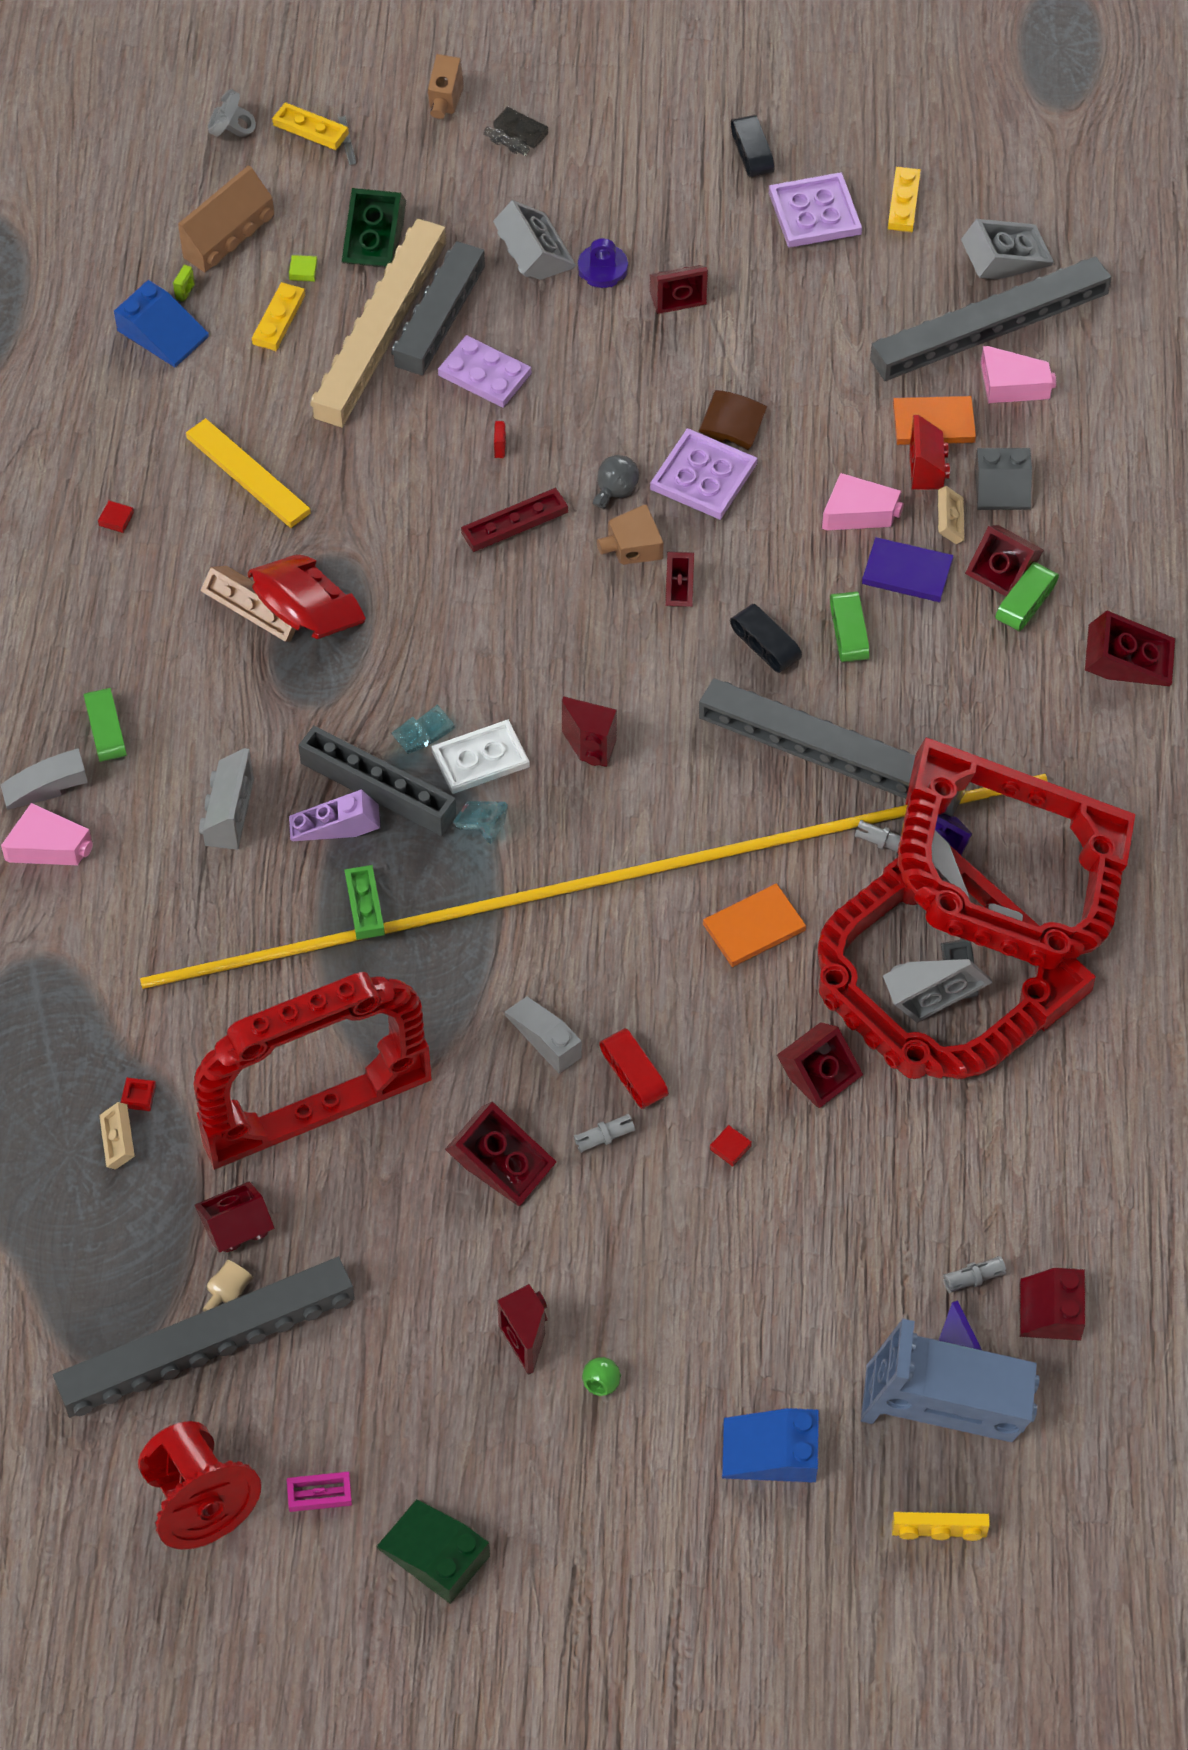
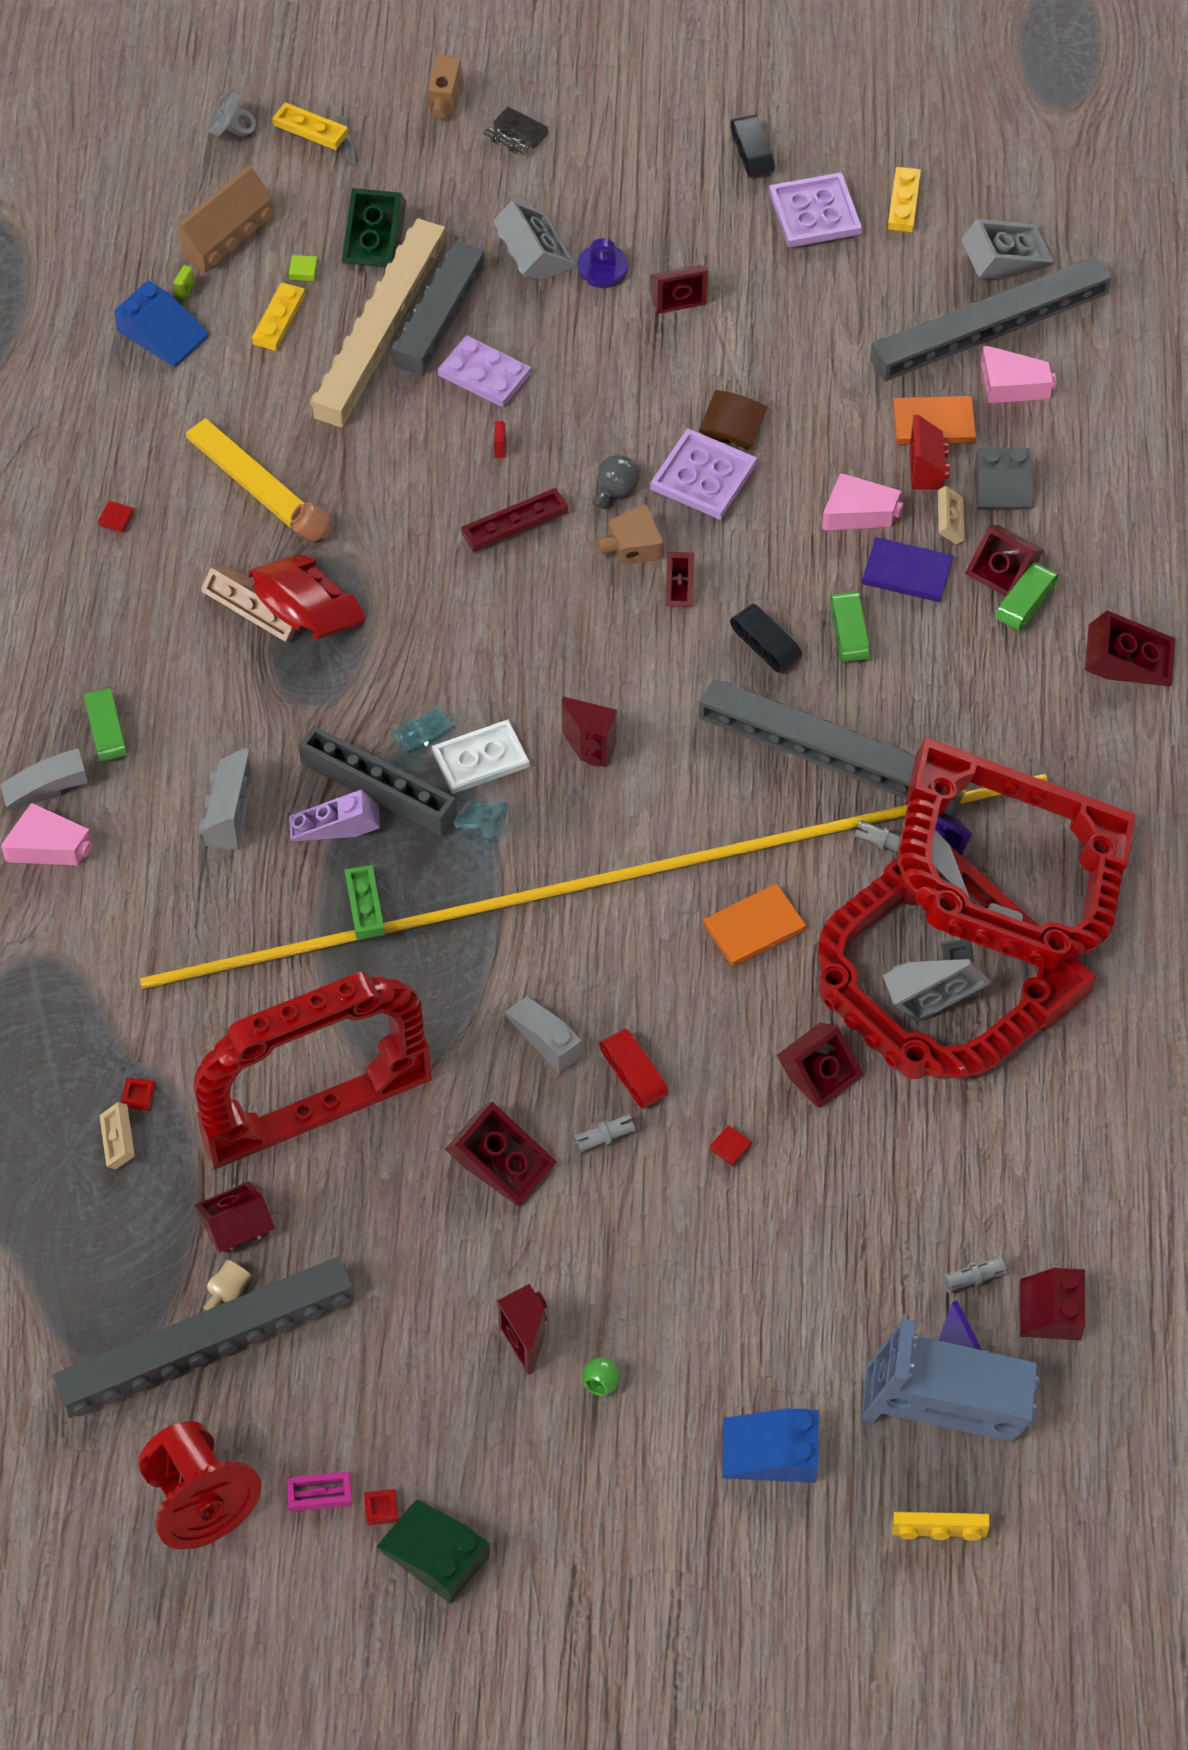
(310, 521): none -> nougat head
(381, 1507): none -> red tile

